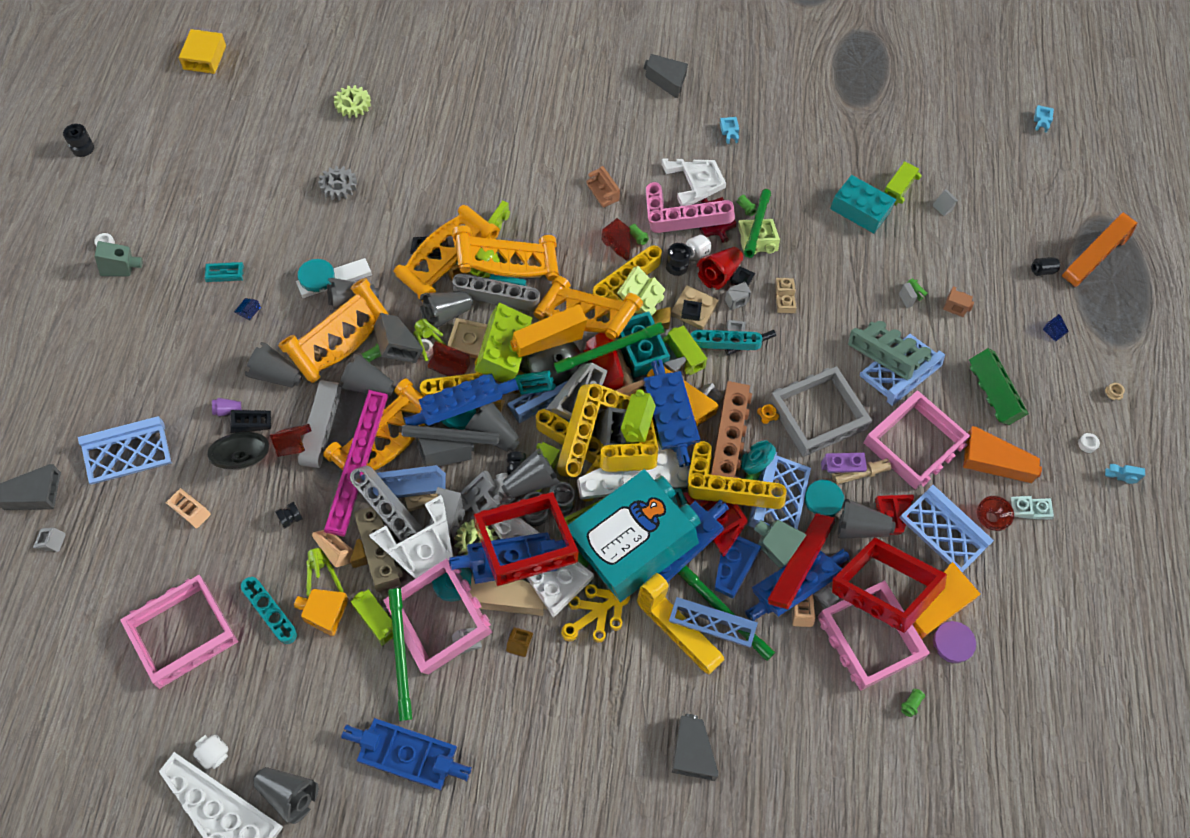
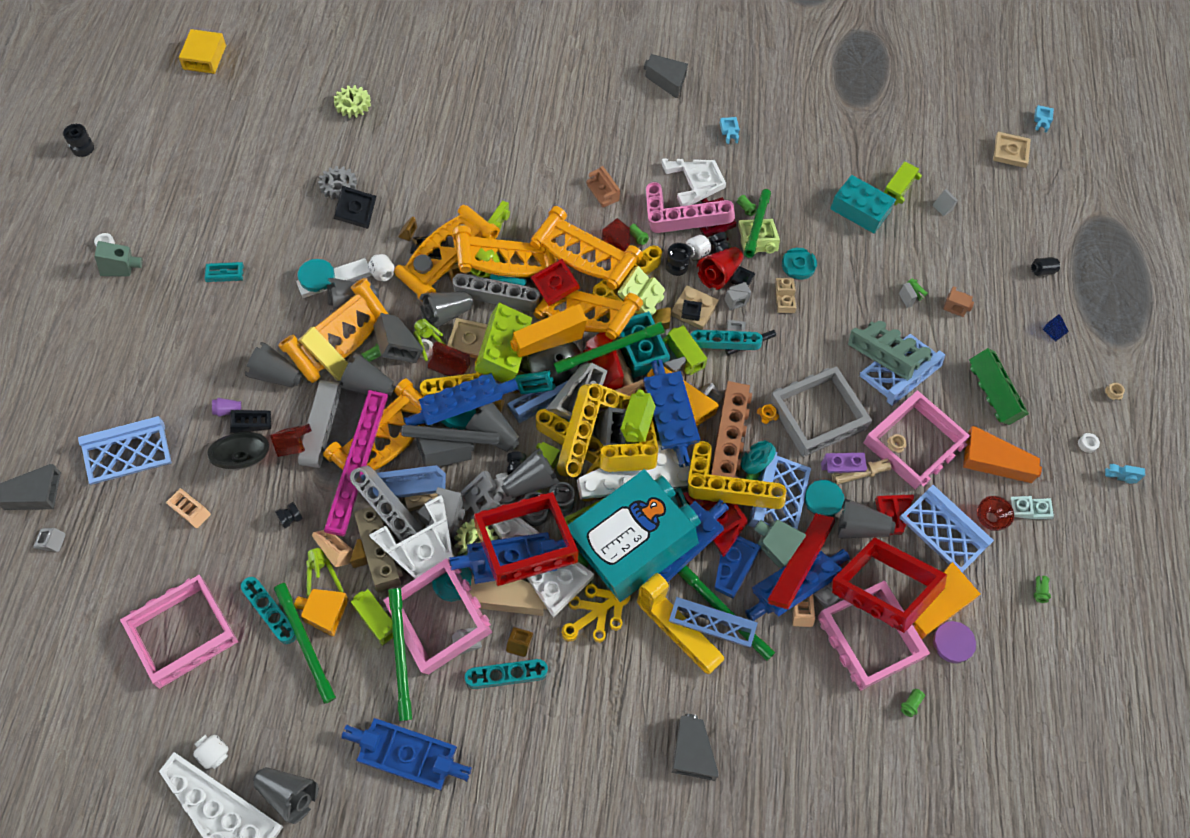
(248, 308): clear blue slope -> none
(286, 601): none -> green piece
(324, 353): none -> light yellow tile
(355, 207): none -> black plate
(381, 267): none -> white head
(408, 229): none -> pearl gold slope
(422, 264): none -> dark grey tile
(424, 514): none -> light grey slope
(507, 678): none -> teal beam
(555, 282): none -> red plate
(556, 226): none -> light orange piece
(720, 242): none -> black wheel
(799, 263): none -> teal tile
(900, 440): none -> tan plate
(1011, 149): none -> tan plate
(1042, 589): none -> bright green pin
(1117, 233): orange beam -> none

